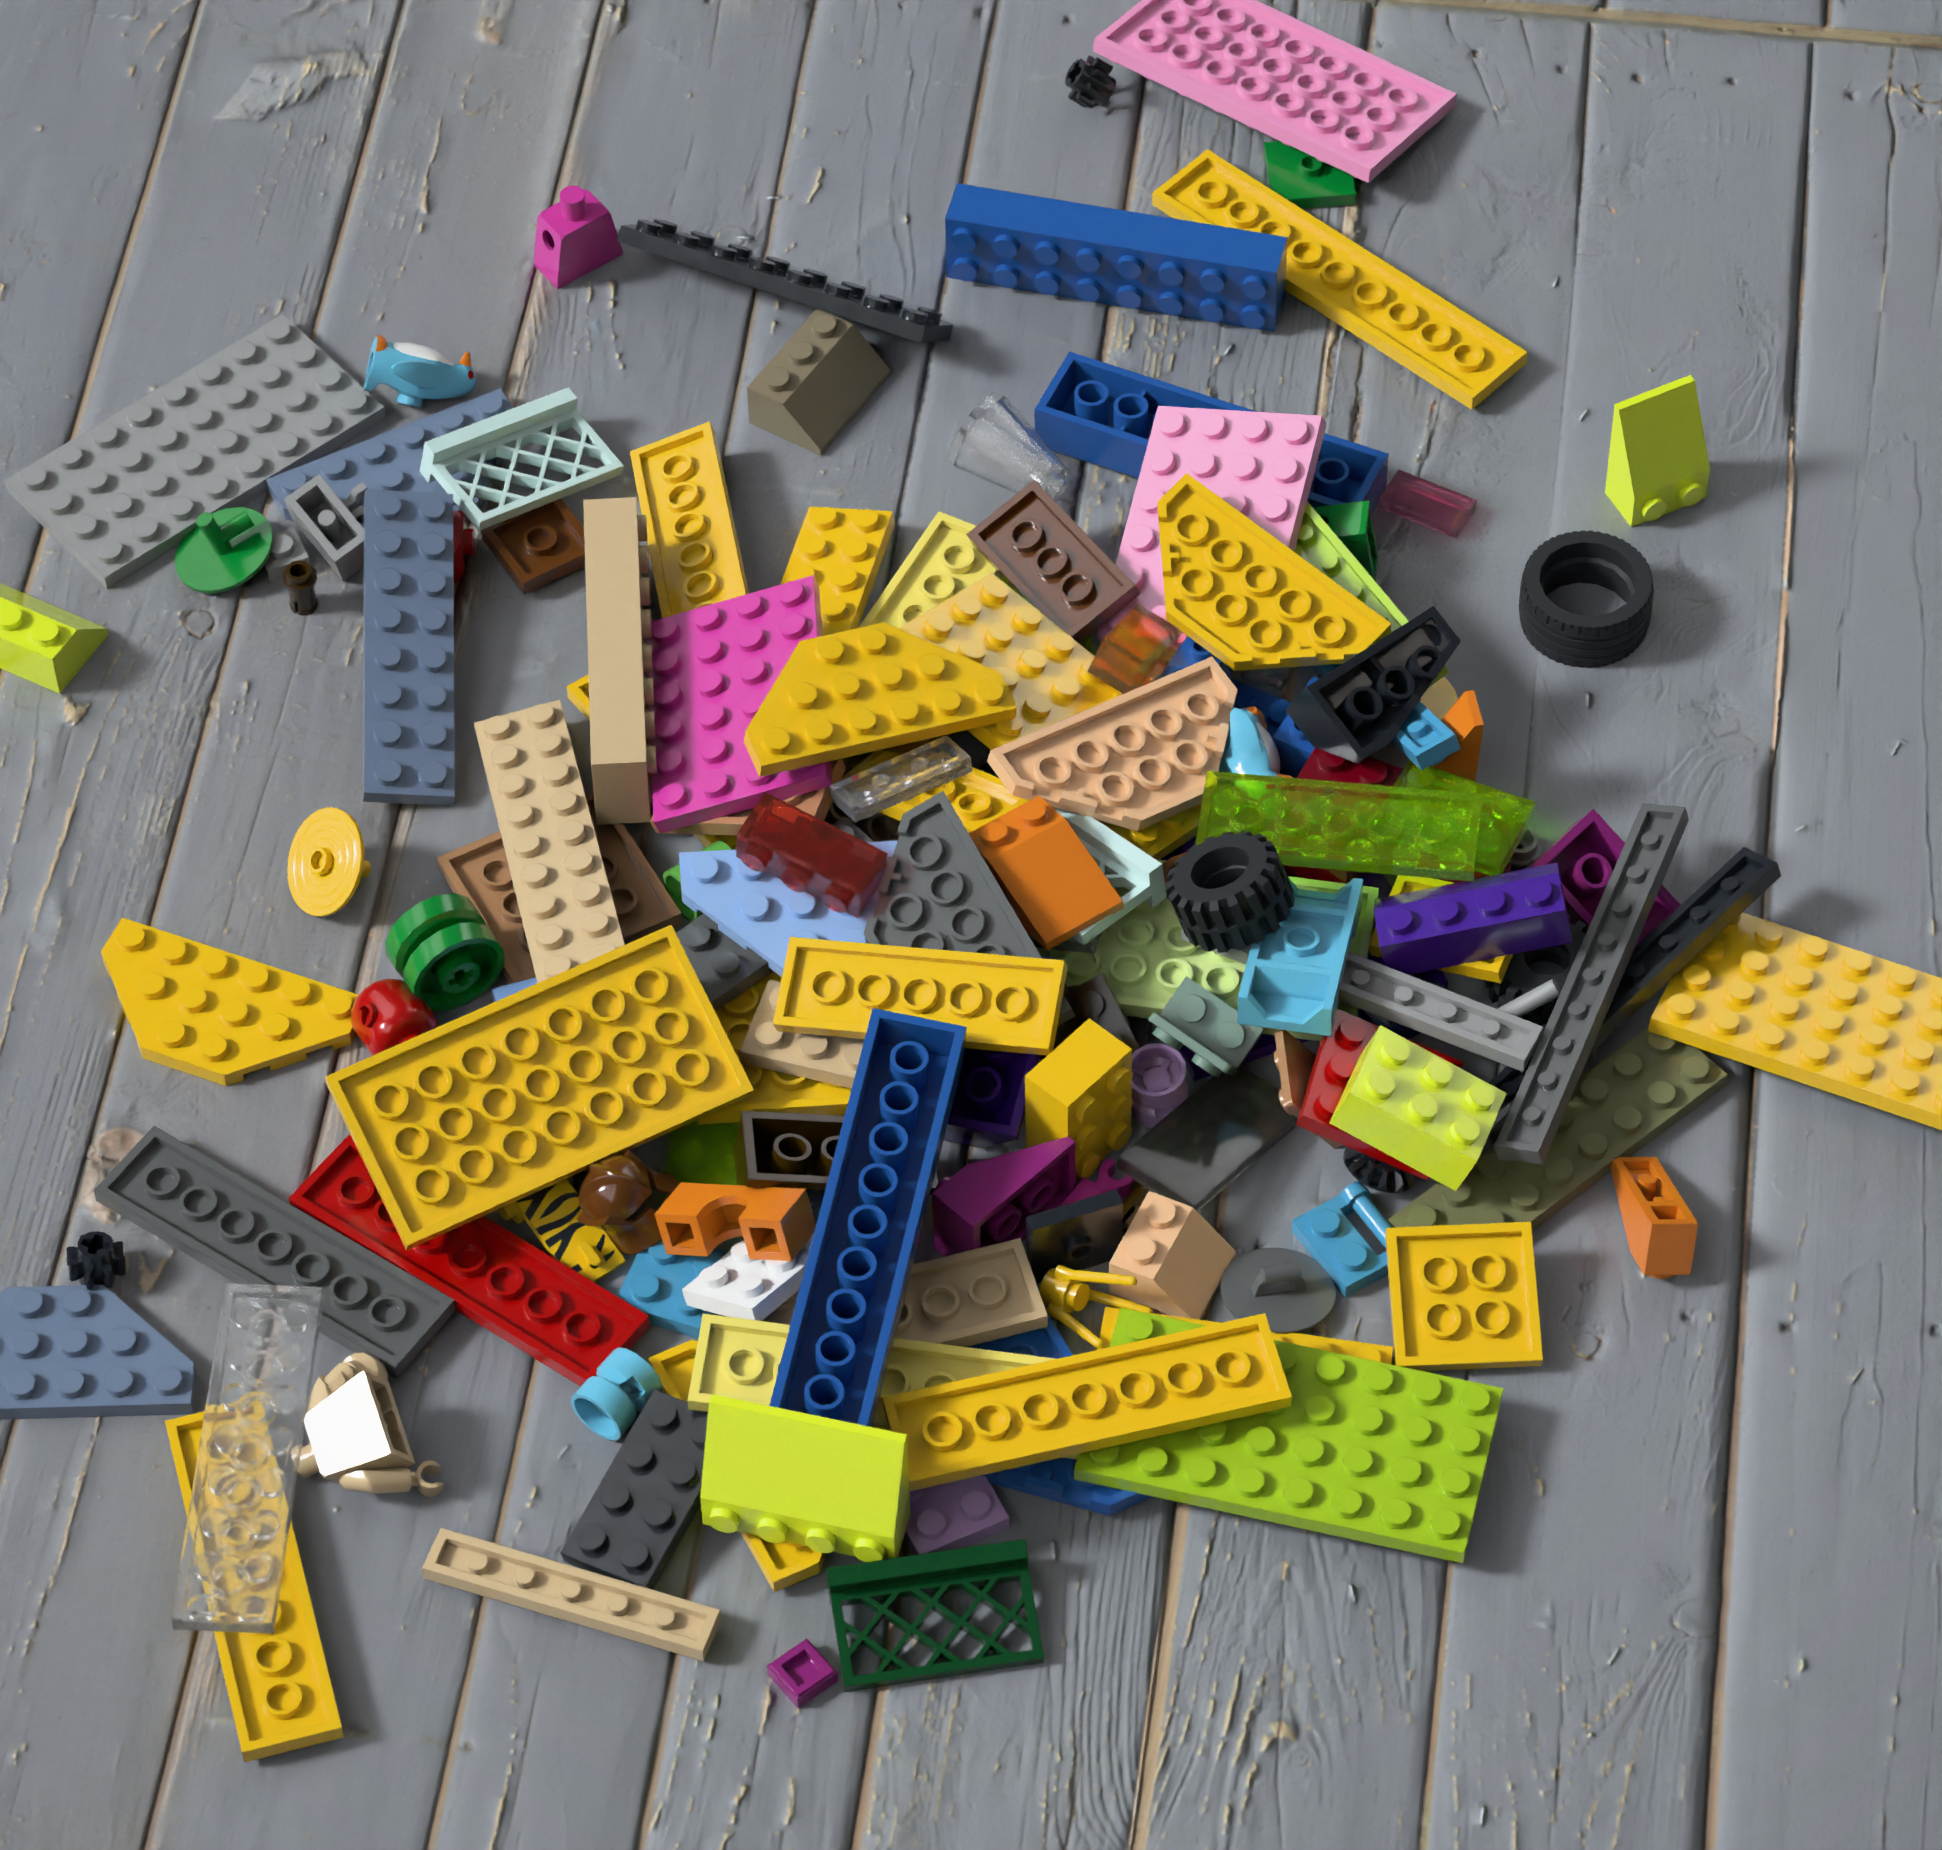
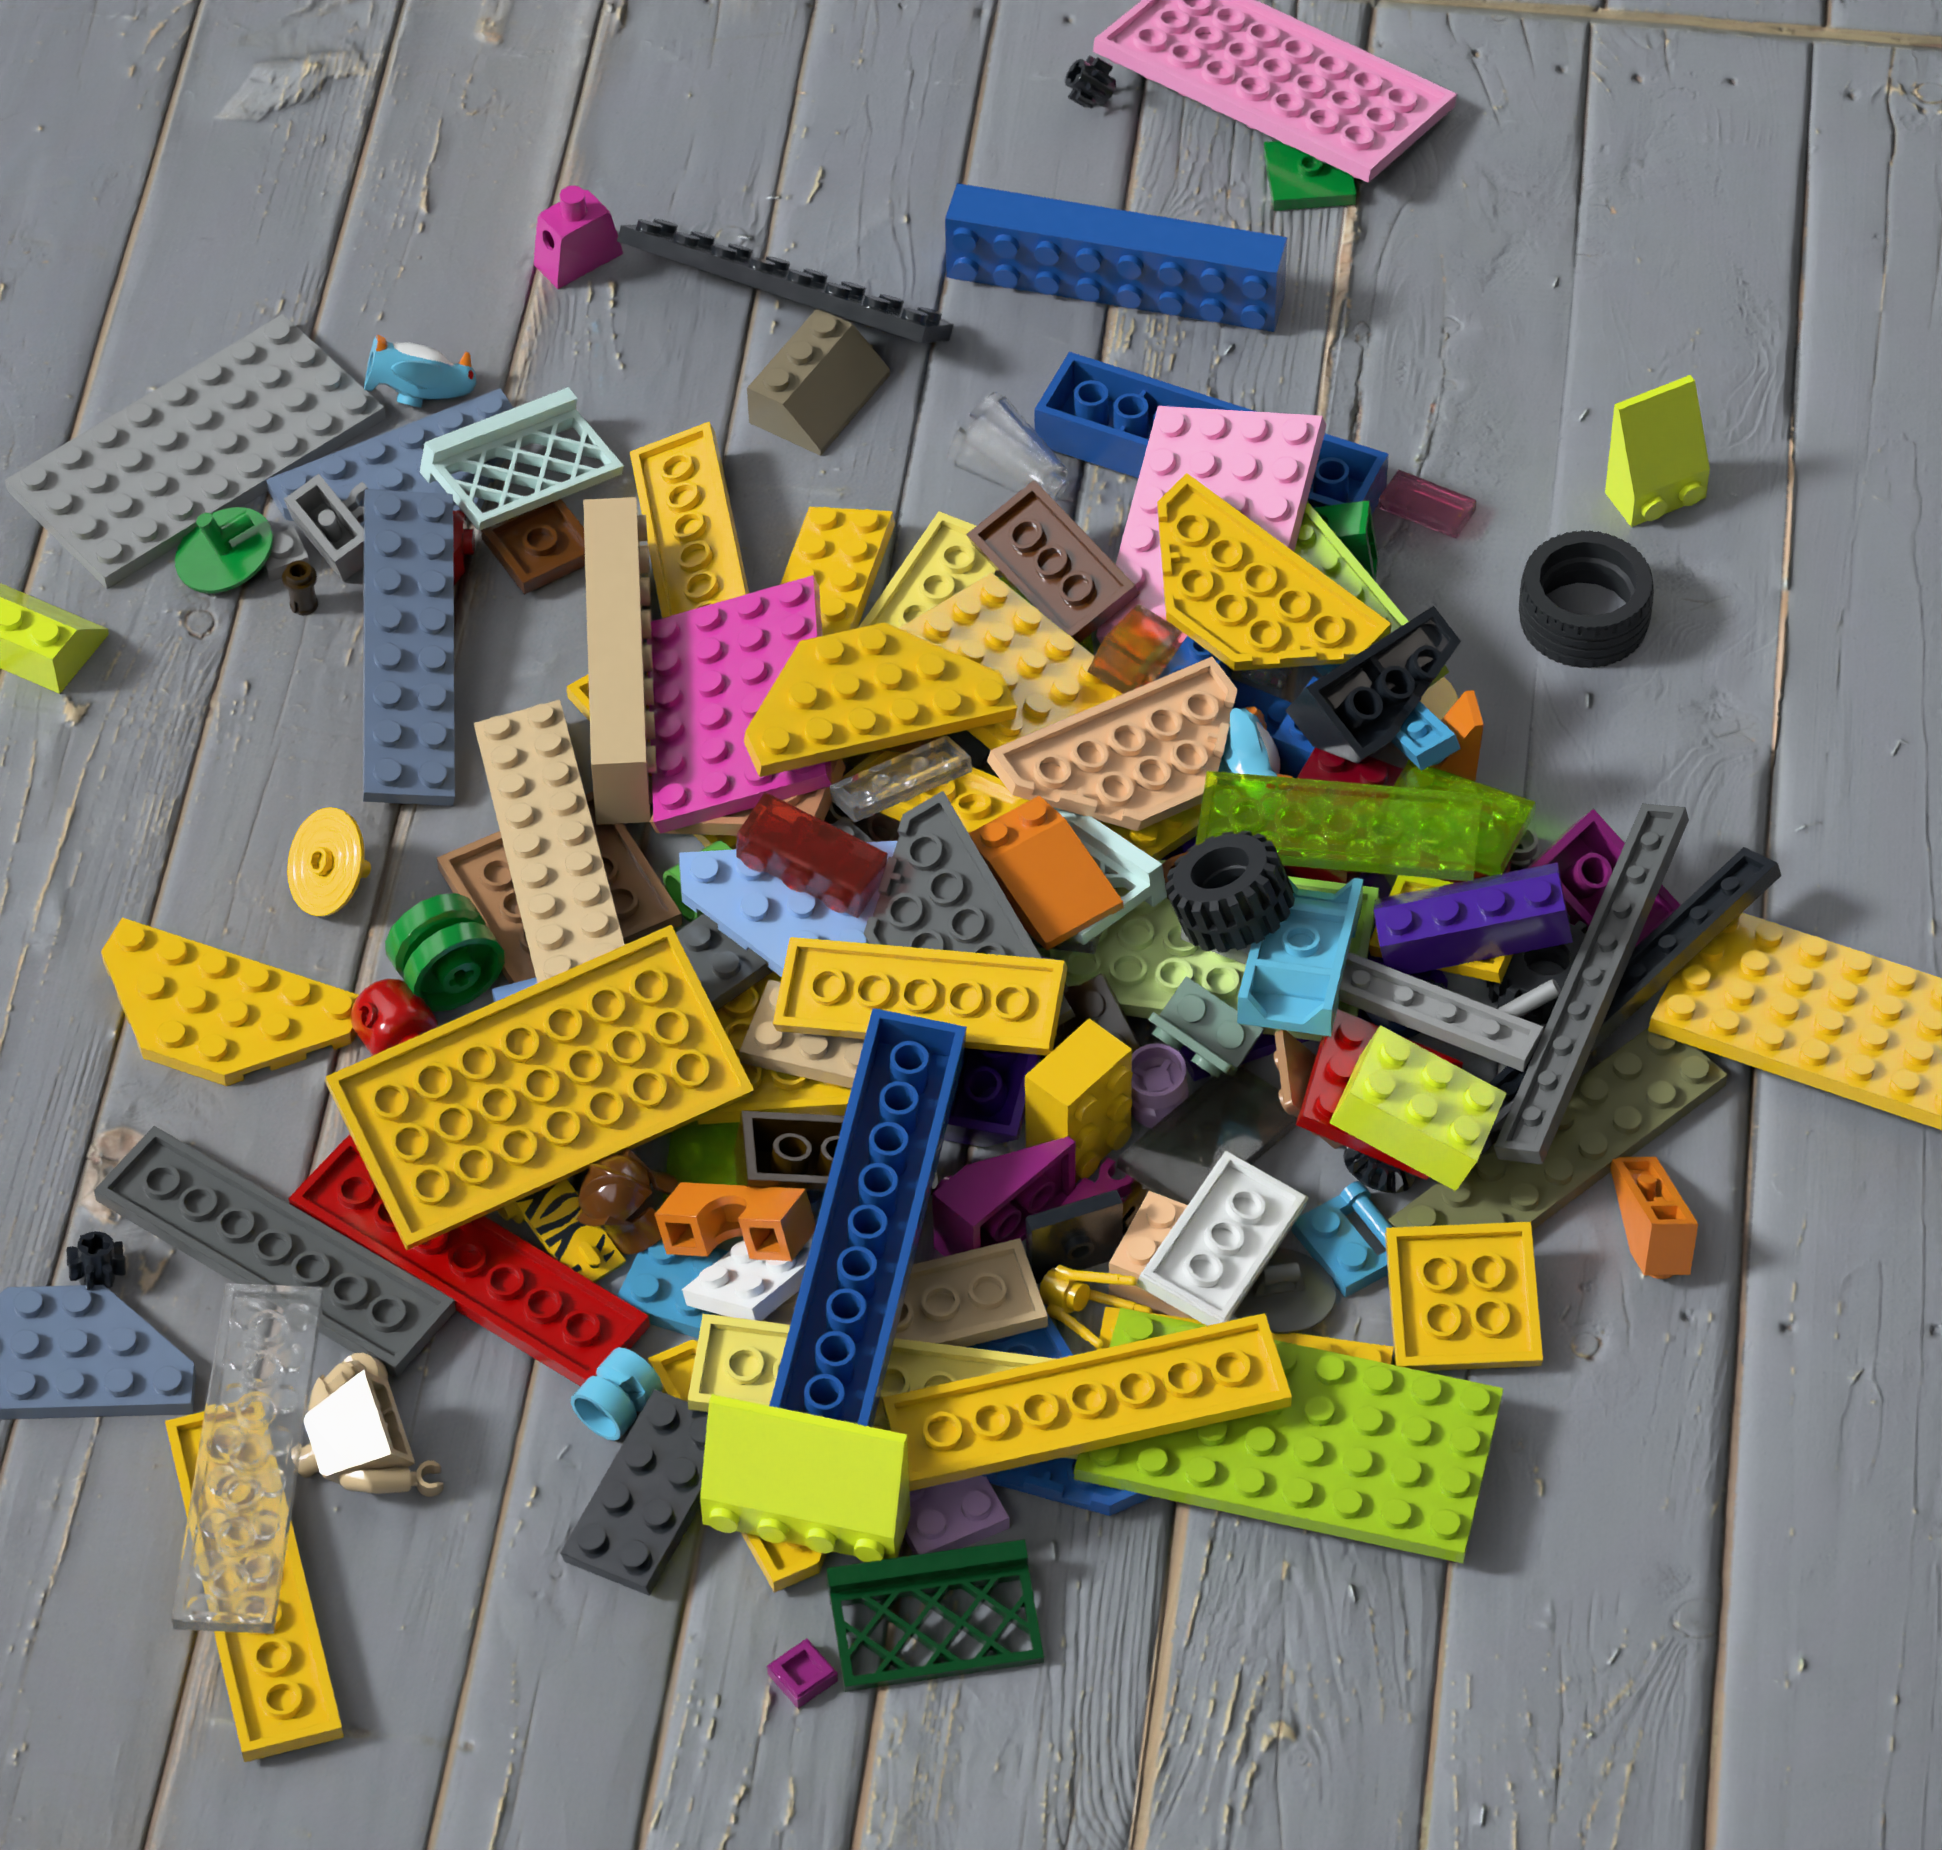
(572, 1594): tan plate -> none
(1222, 1241): none -> white tile
(1350, 282): yellow plate -> none

